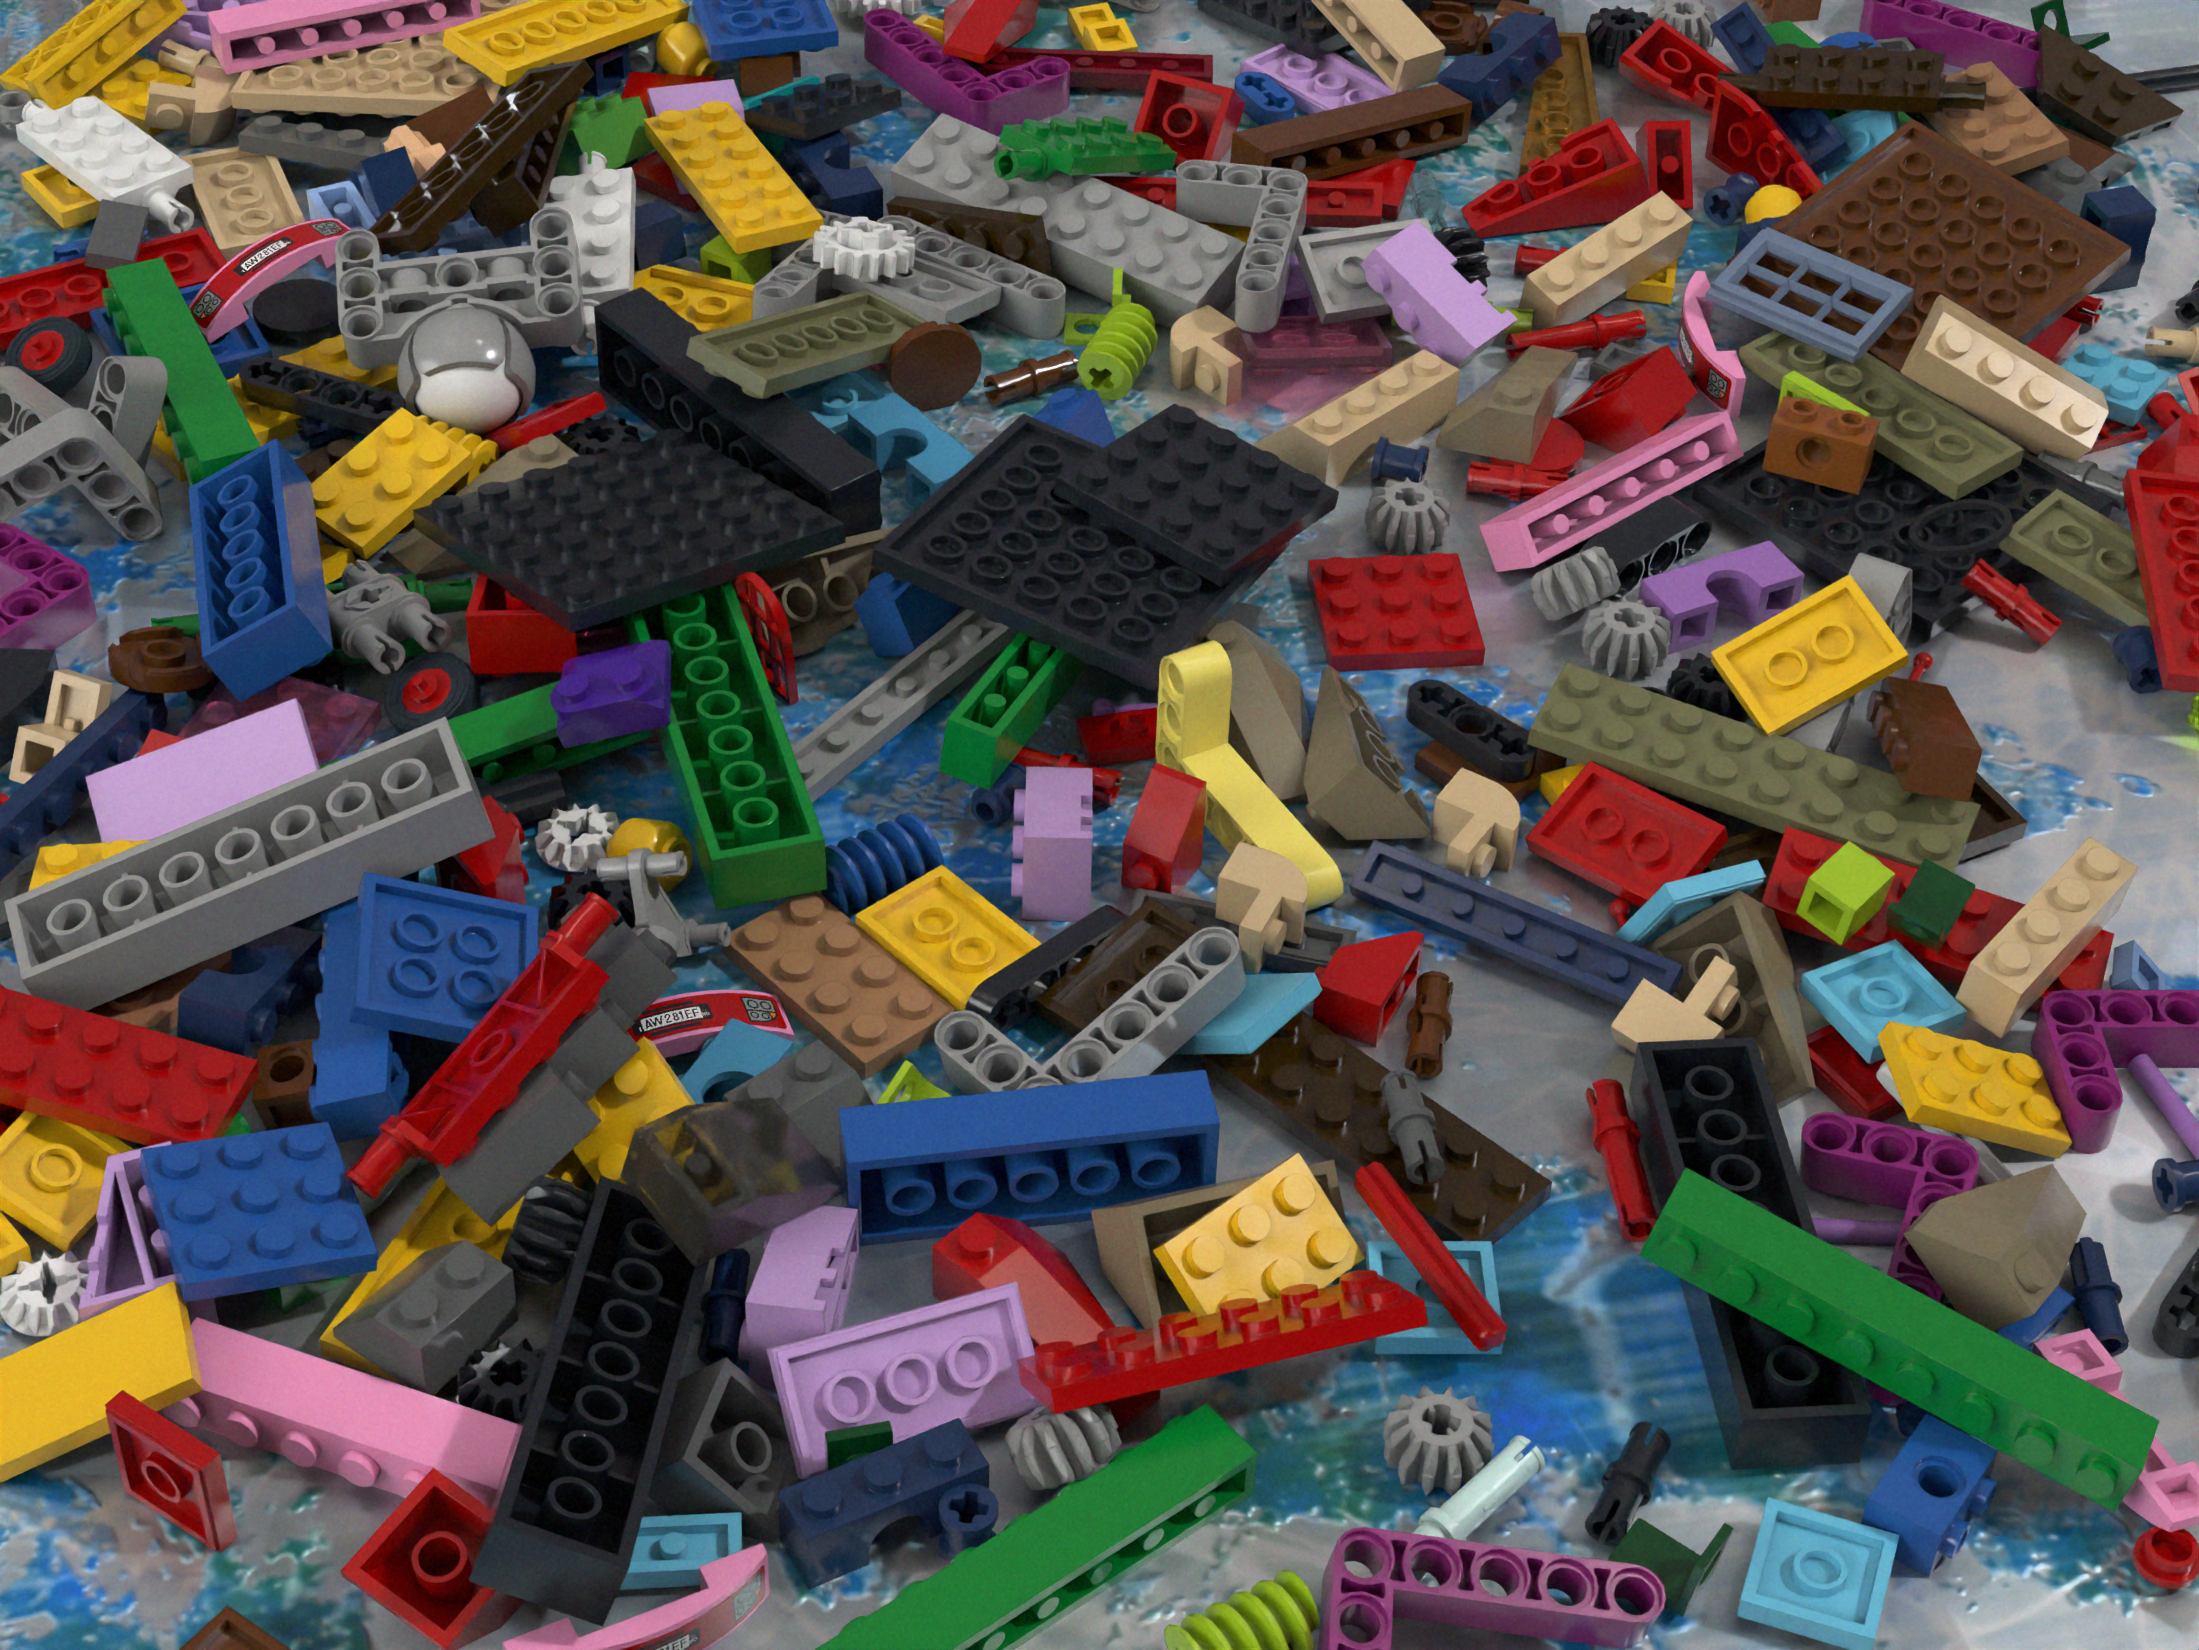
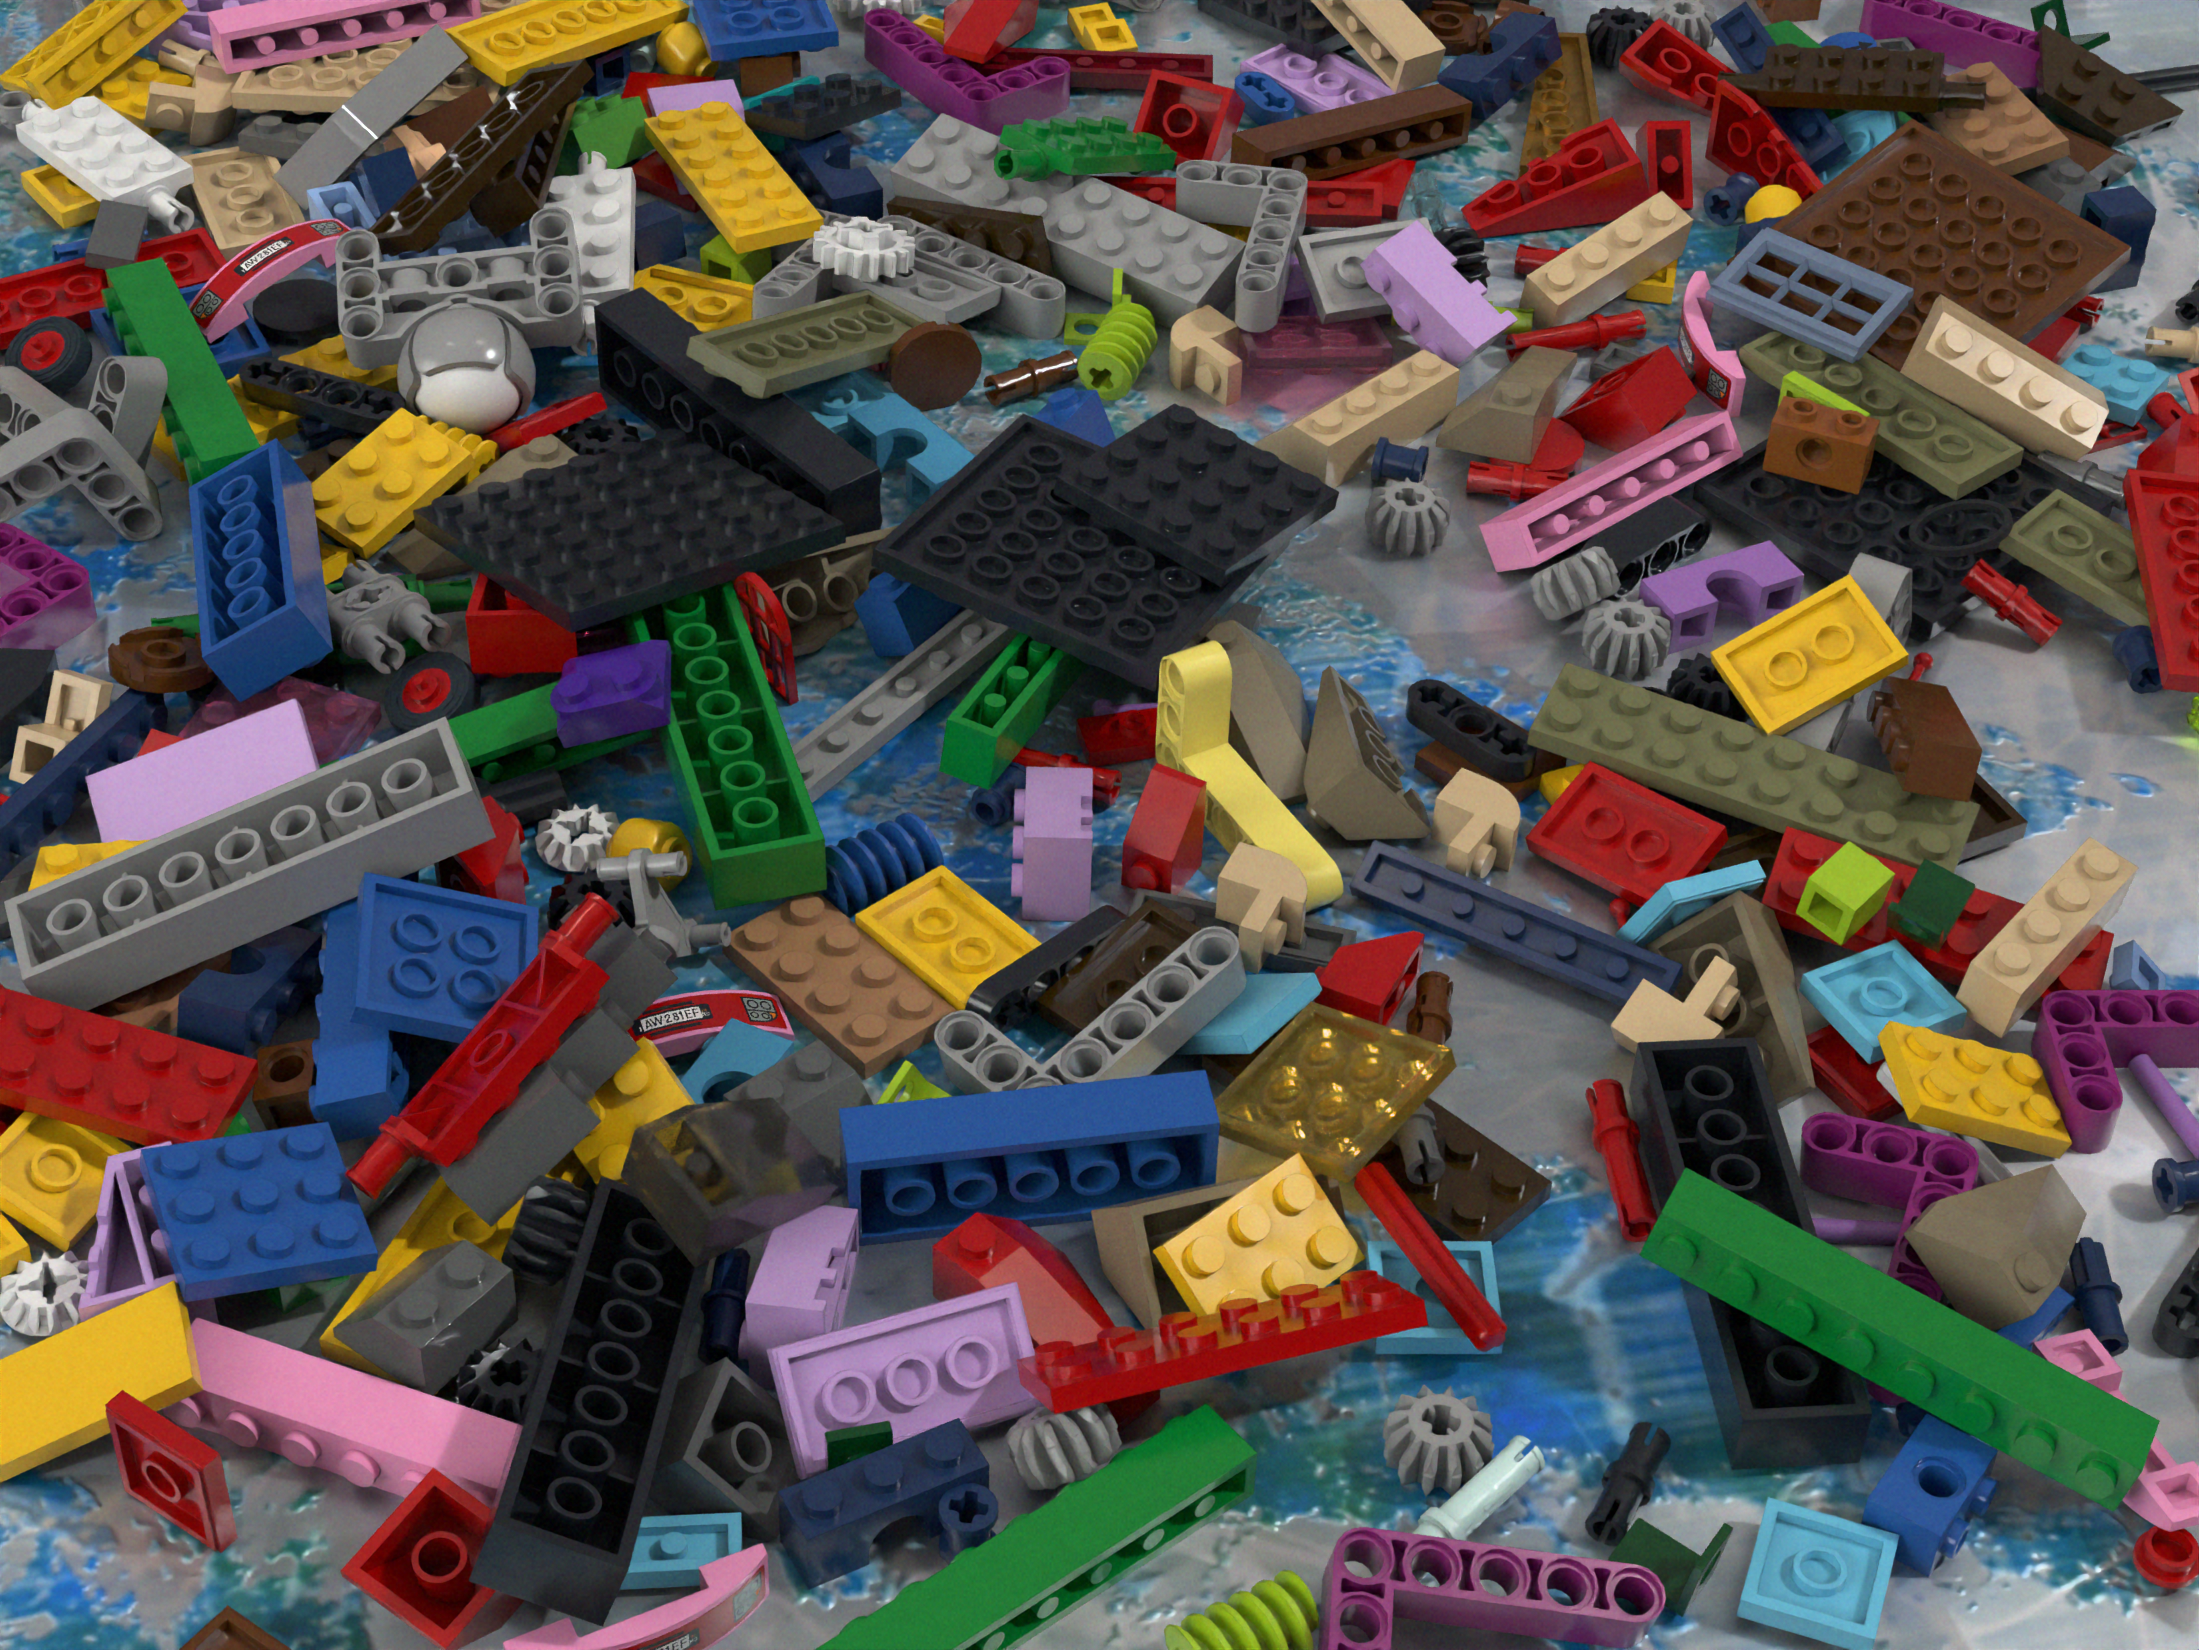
(370, 114): none -> light grey beam
(1331, 1090): none -> clear yellow plate
(1395, 612): red plate -> none

